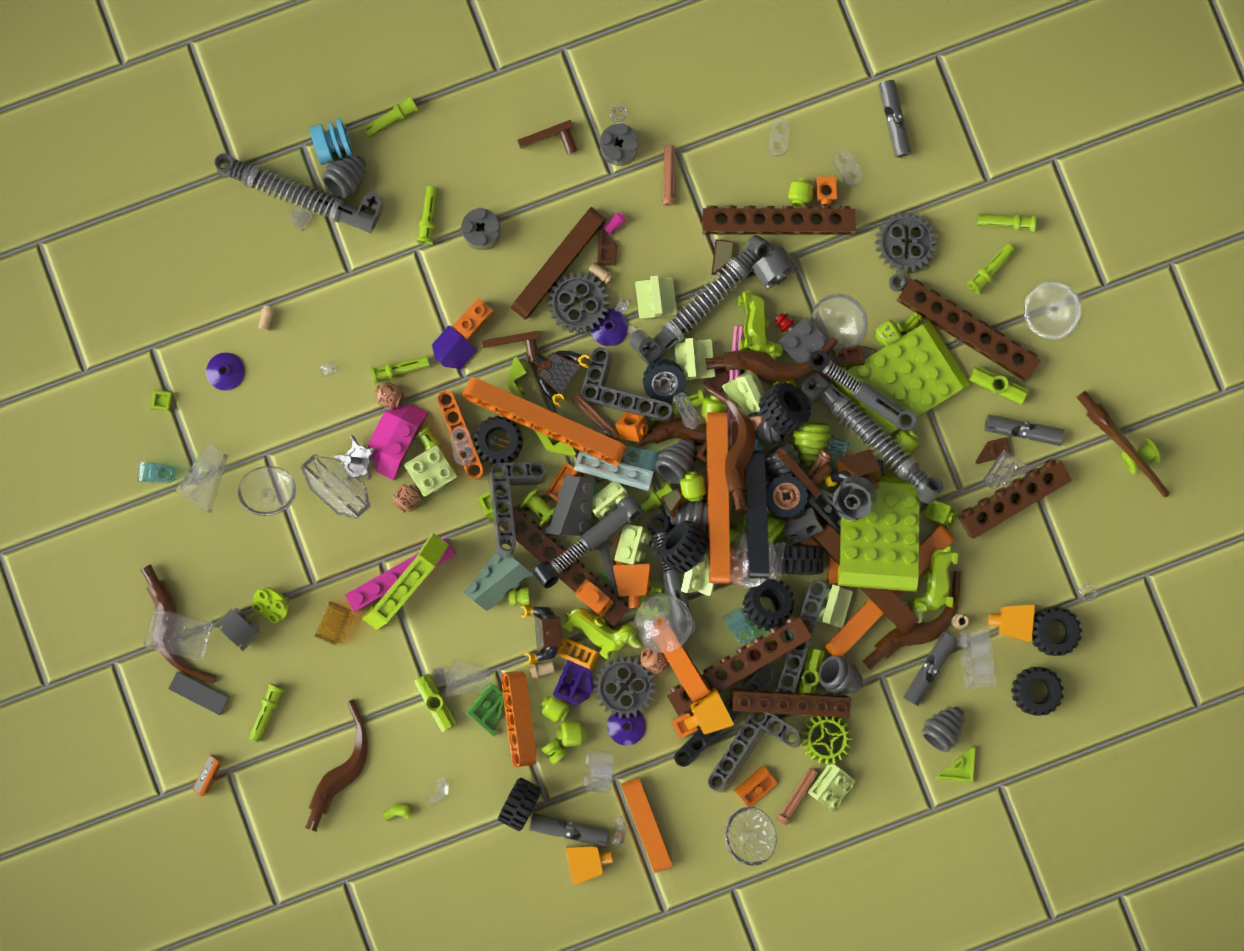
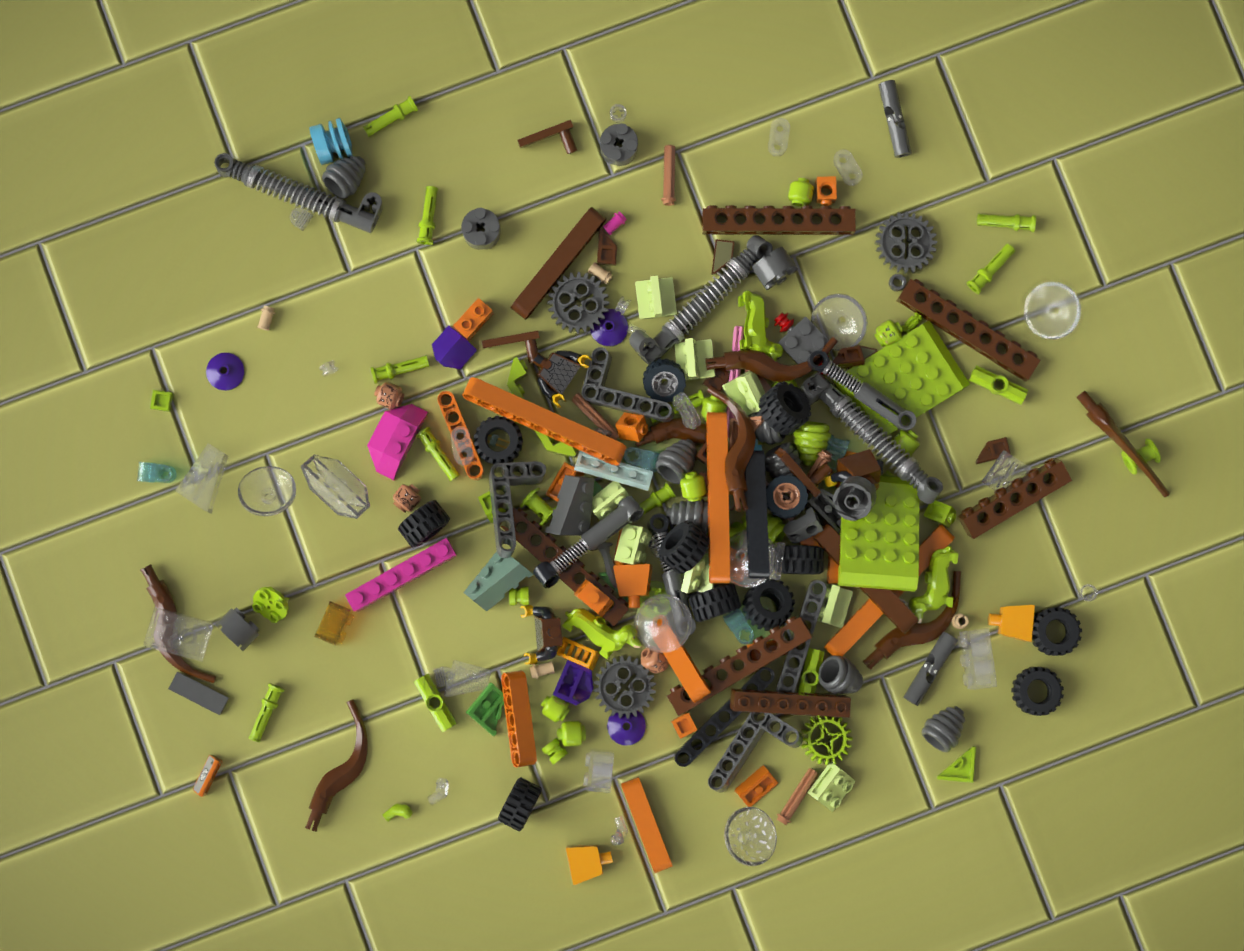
(357, 460): piece -> none
(407, 583): lime slope -> none
(423, 523): none -> black tyre
(430, 471): yellowish green bracket -> none
(560, 828): dark grey piece -> none
(673, 501): tile -> none
(709, 714): light orange torso -> none
(715, 602): none -> black tyre
(1031, 431): dark grey piece -> none

